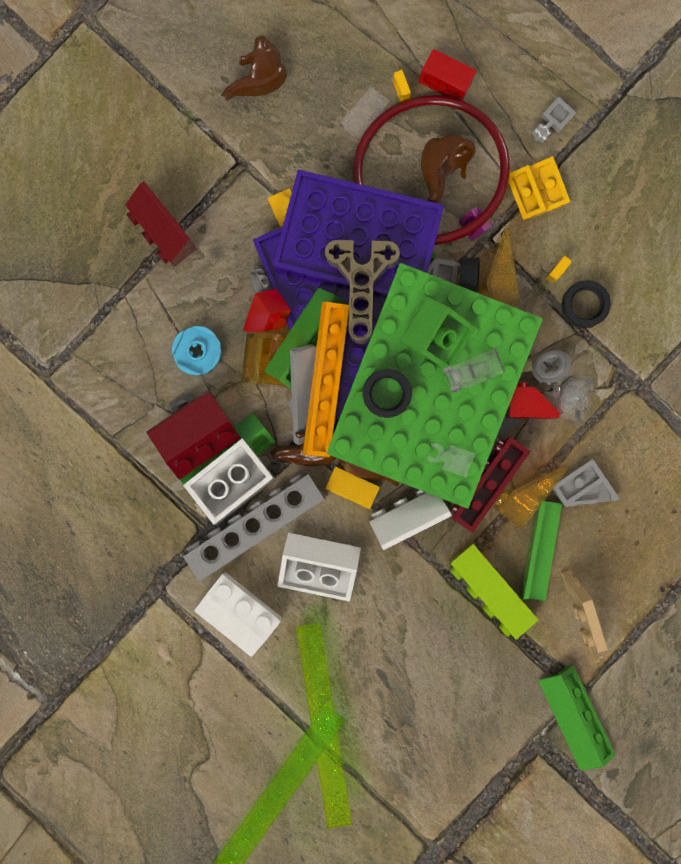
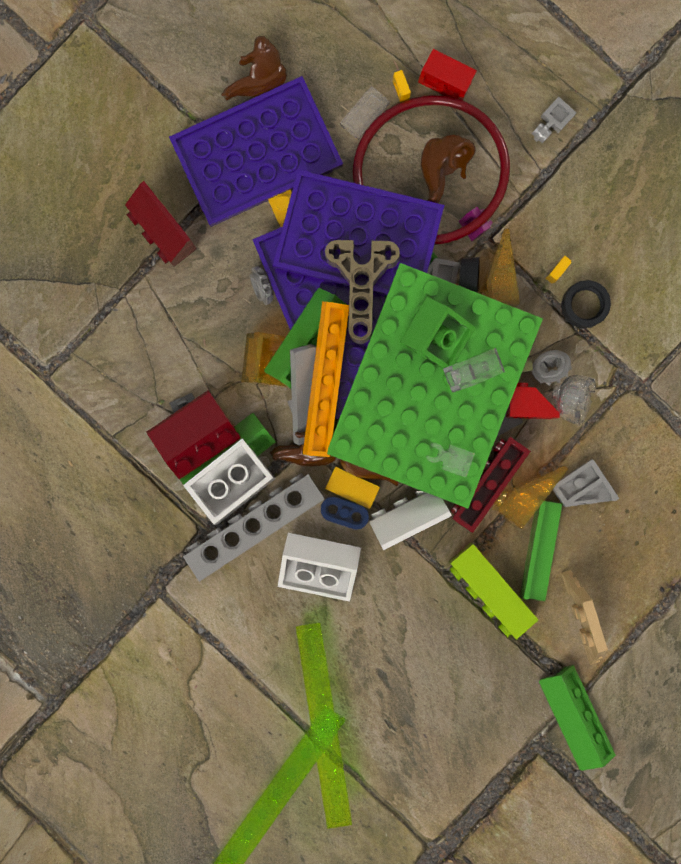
(191, 338): medium azure plate -> none
(238, 614): white slope -> none
(255, 150): none -> dark purple plate
(267, 312): red slope -> none
(344, 513): none -> dark blue plate
(406, 393): black tyre -> none
(538, 188): yellow slope -> none

